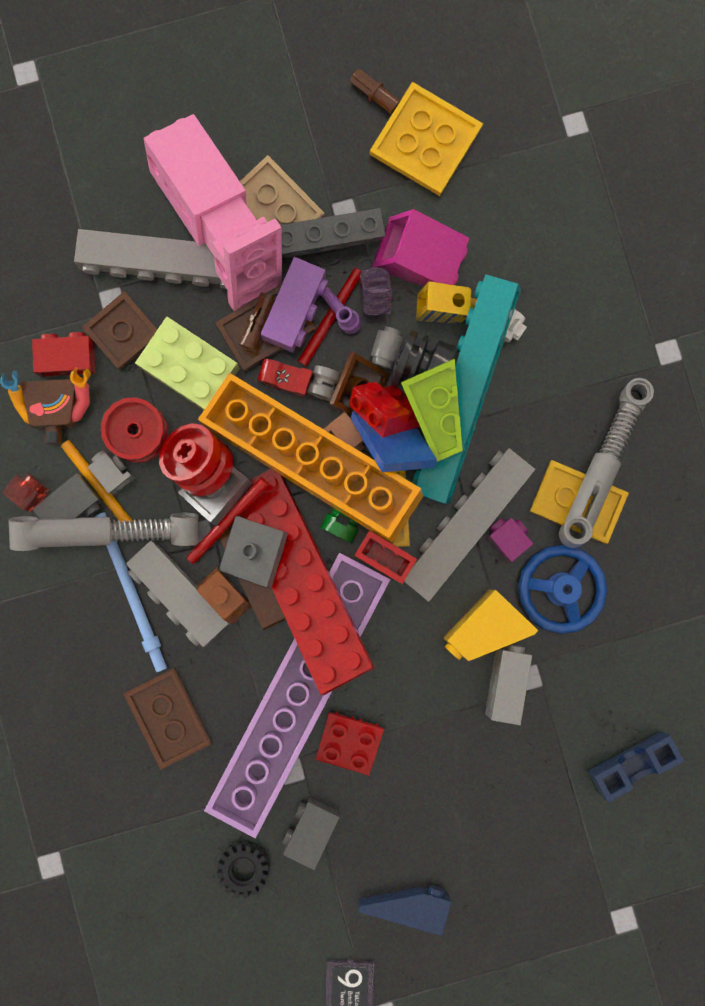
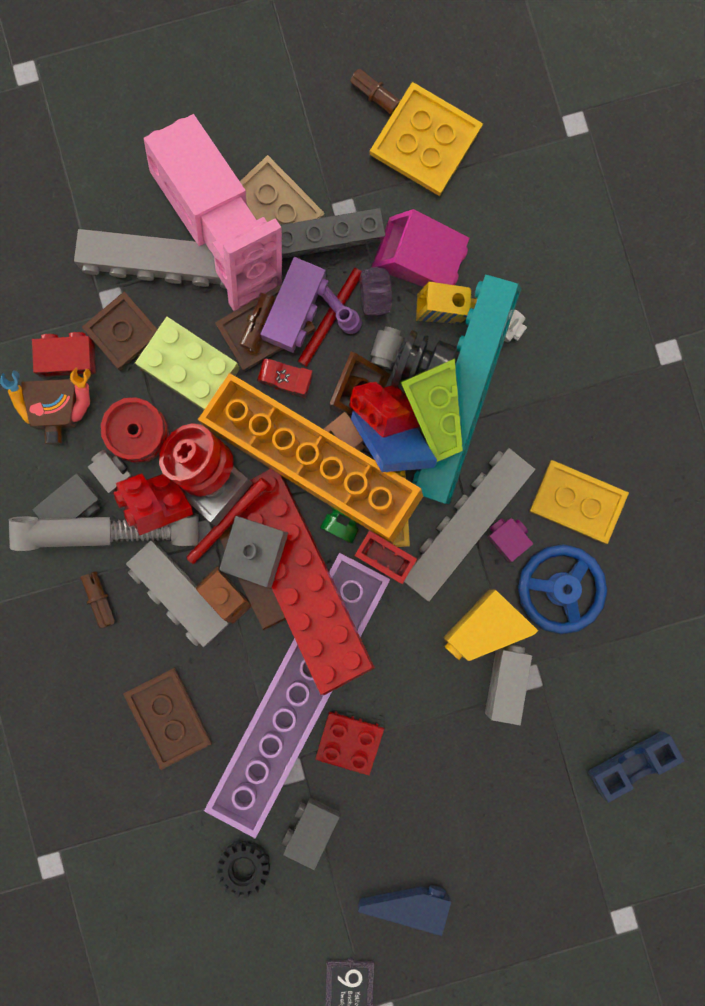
(25, 492): clear red brick -> none
(82, 466): light orange bar -> none
(97, 599): none -> reddish brown axle
(151, 502): none -> red plate
(151, 643): light blue bar -> none
(323, 382): light grey wheel -> none
(605, 464): light grey piece -> none

